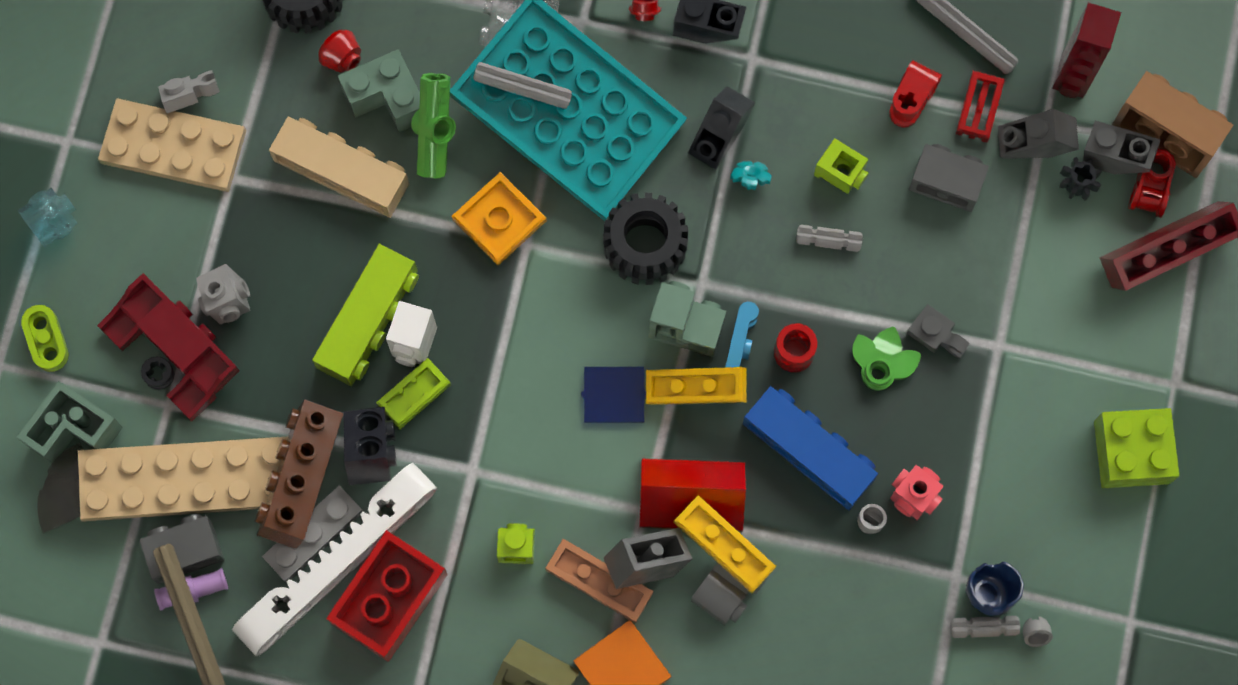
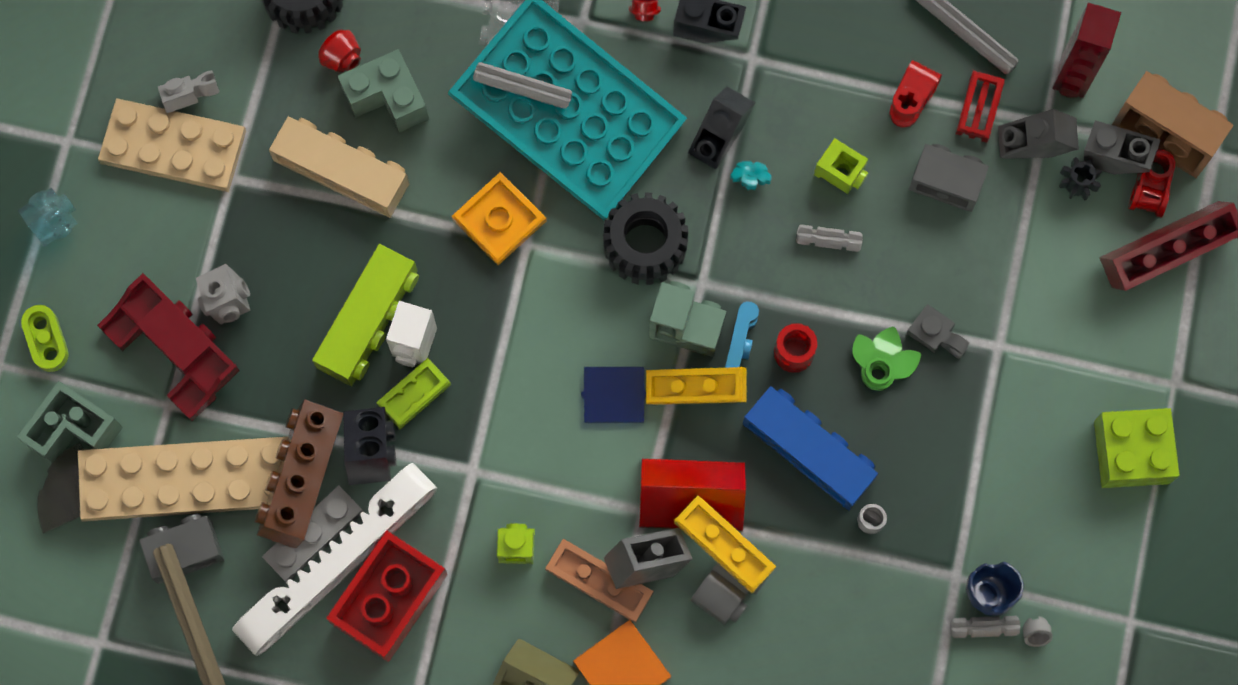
(147, 370): black bush -> none
(199, 587): lavender pin -> none
(433, 125): bright green piece -> none
(910, 502): coral brick -> none

